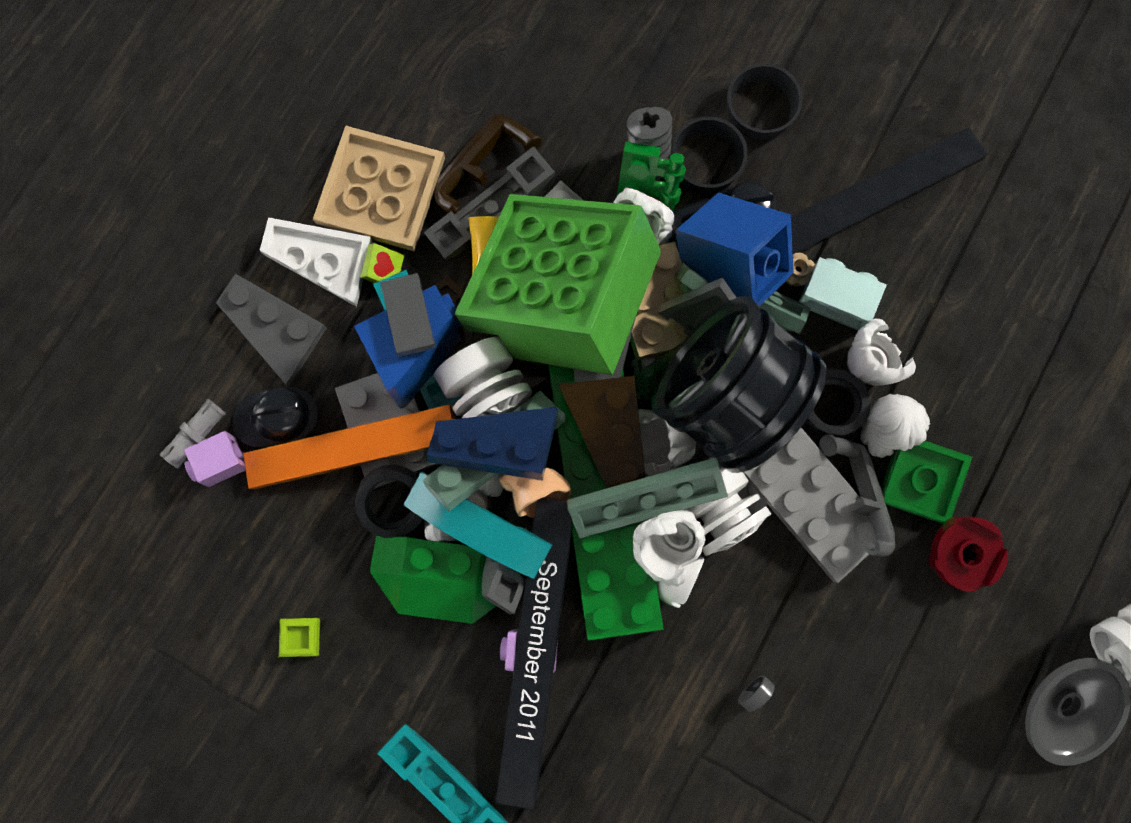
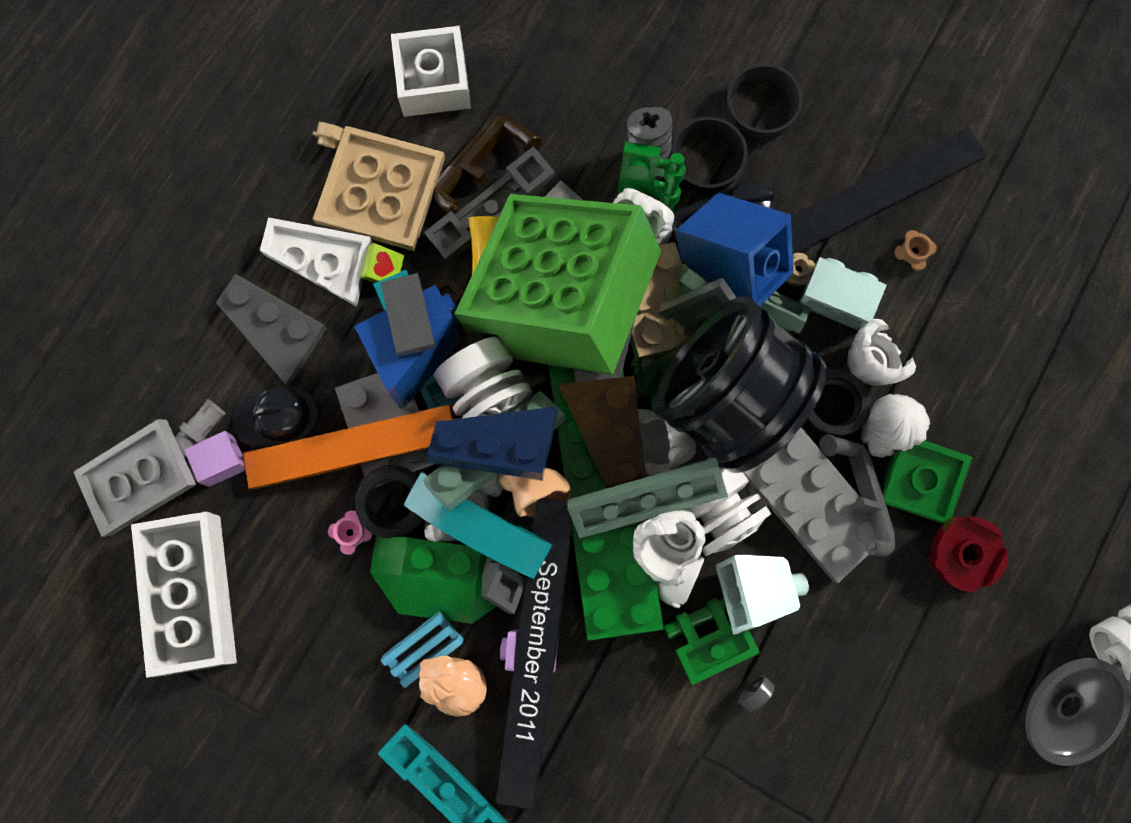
(134, 478): none -> light grey plate
(183, 594): none -> white brick
(299, 637): lime tile -> none
(328, 135): none -> tan plate
(339, 532): none -> bright pink plate
(398, 668): none -> medium azure tile
(430, 71): none -> white brick
(452, 685): none -> light nougat hair
(714, 651): none -> green plate
(759, 590): none -> light aqua torso
(922, 243): none -> medium nougat plate

